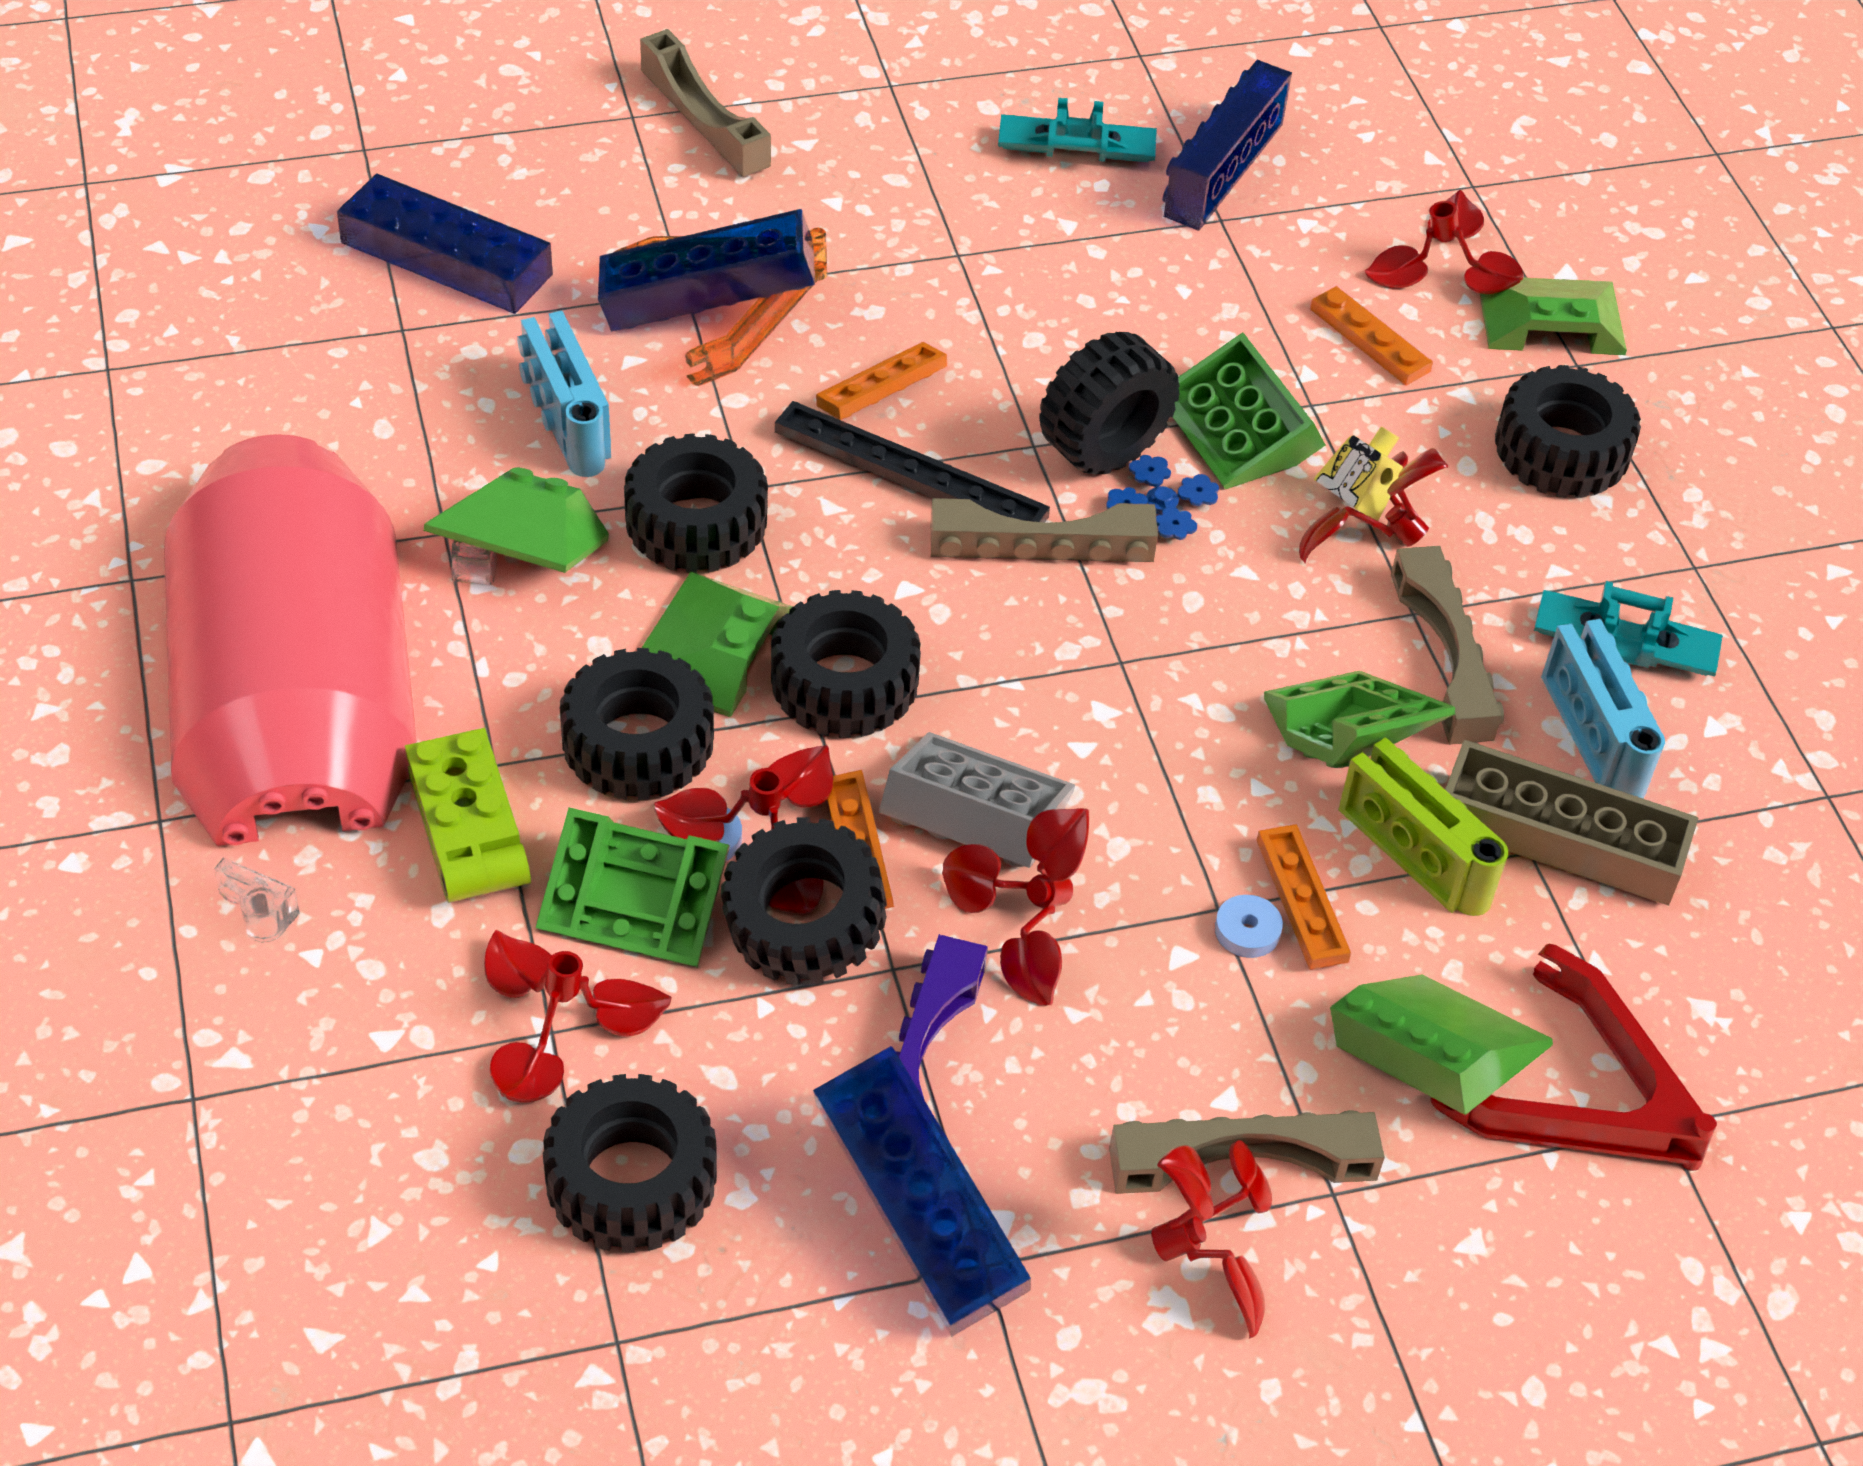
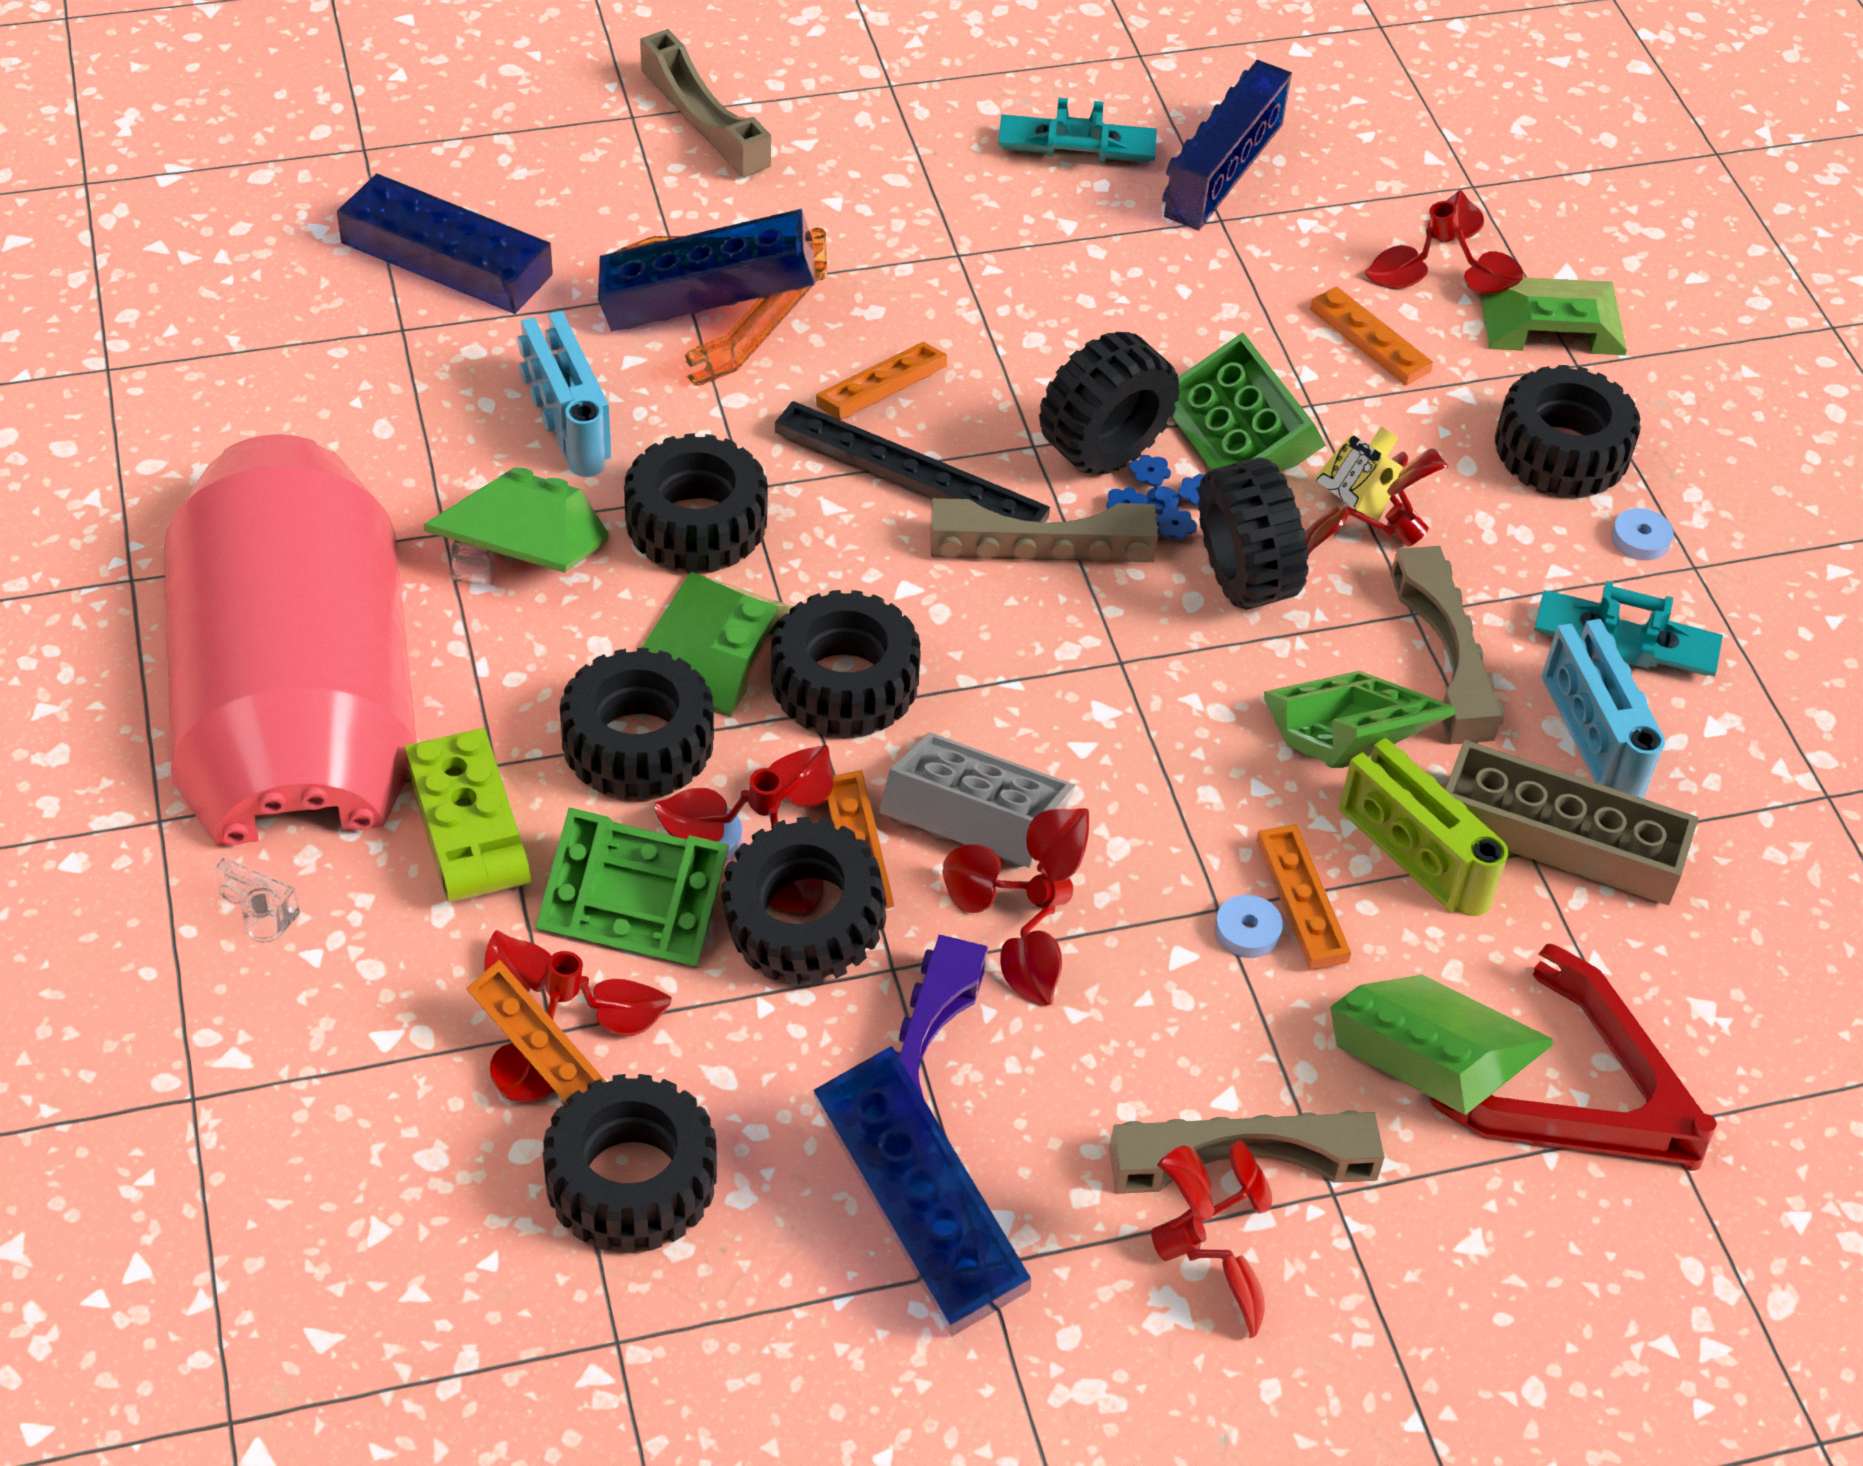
(532, 1031): none -> orange plate
(1253, 533): none -> black tyre
(1642, 534): none -> light blue piece

